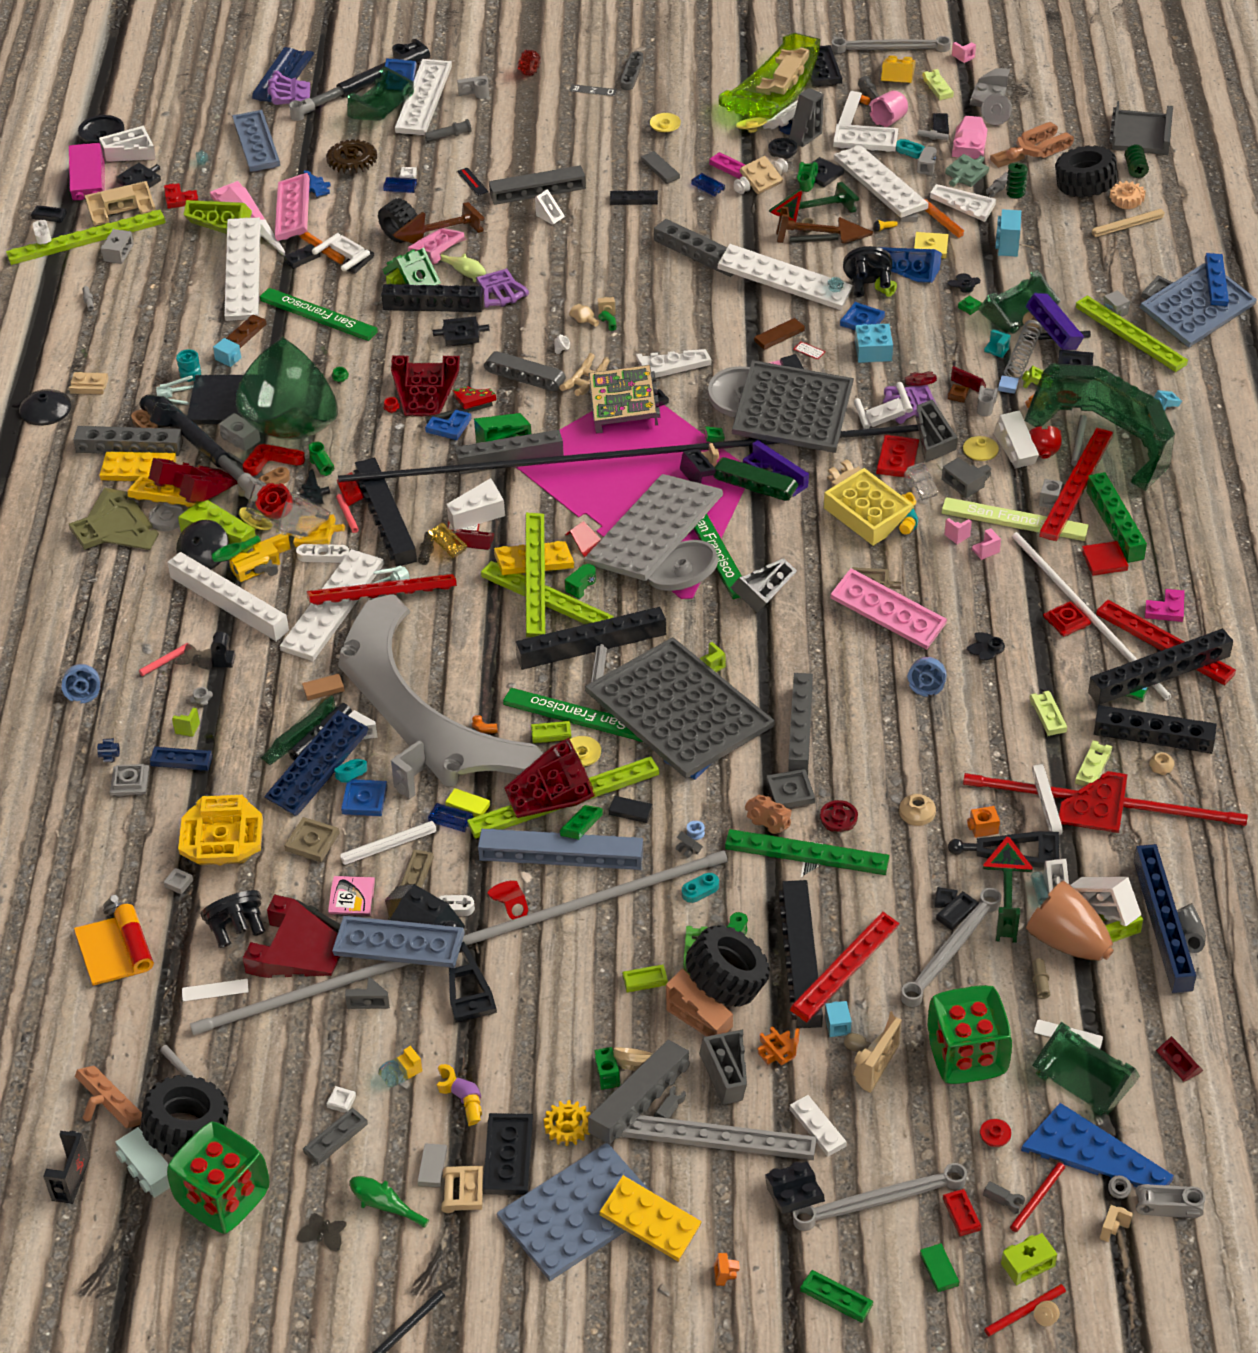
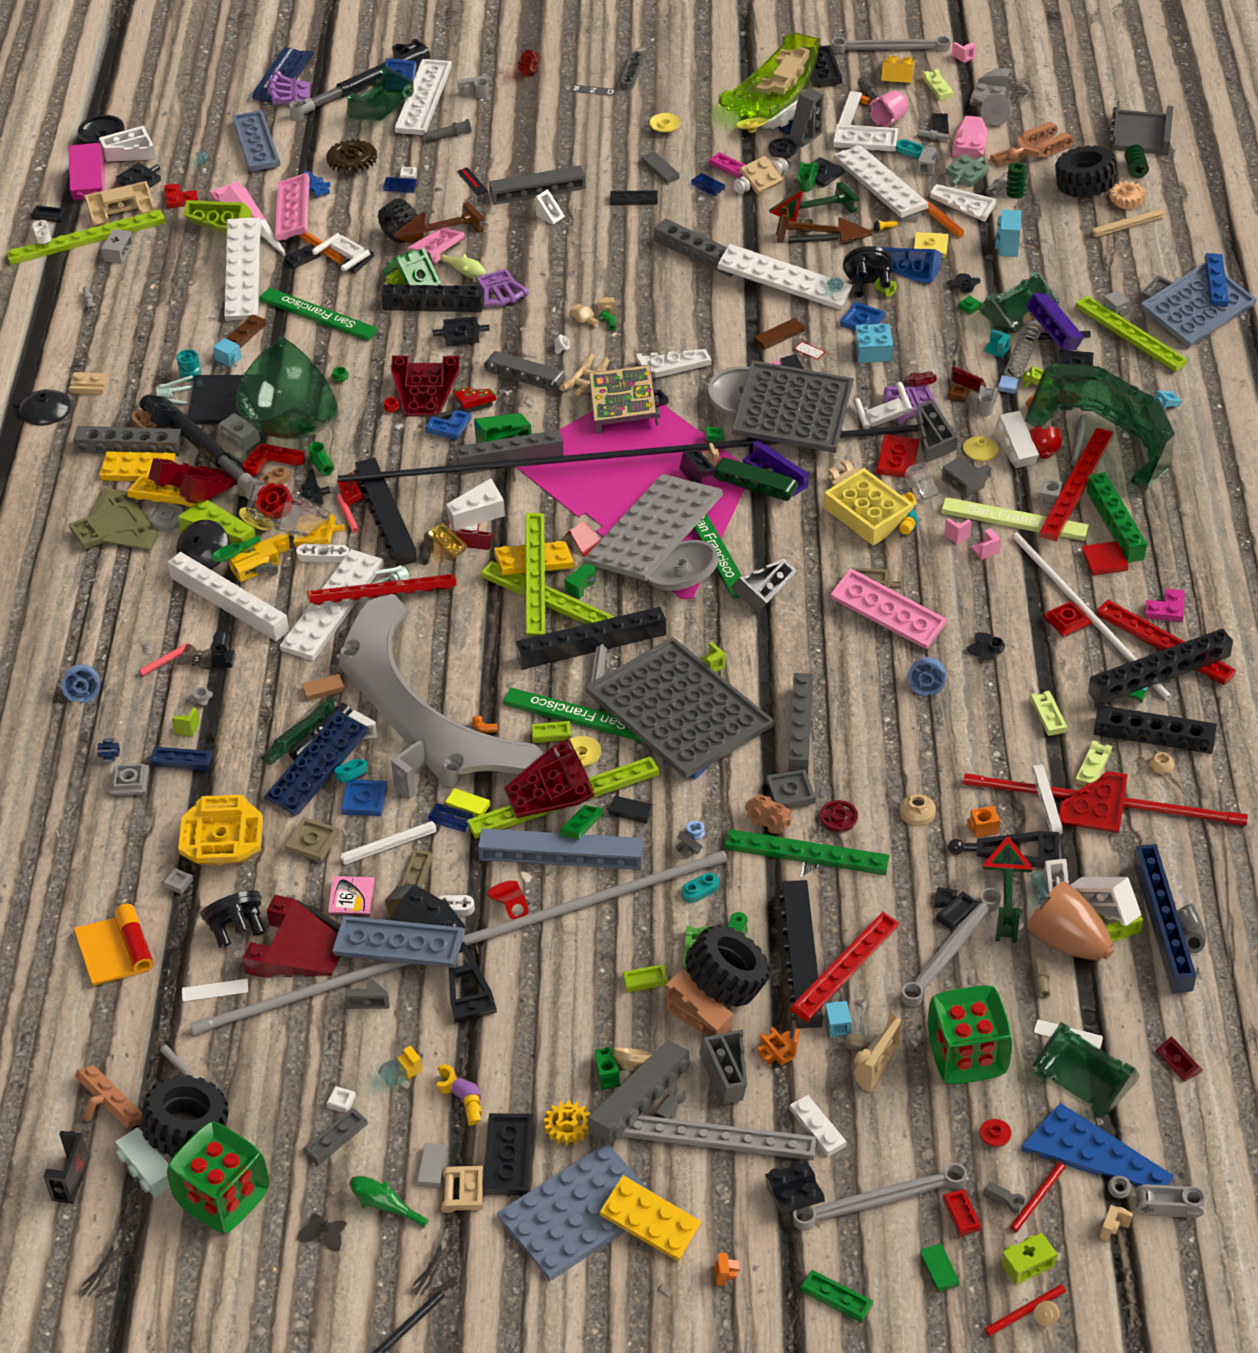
(111, 905): dark grey plate -> none

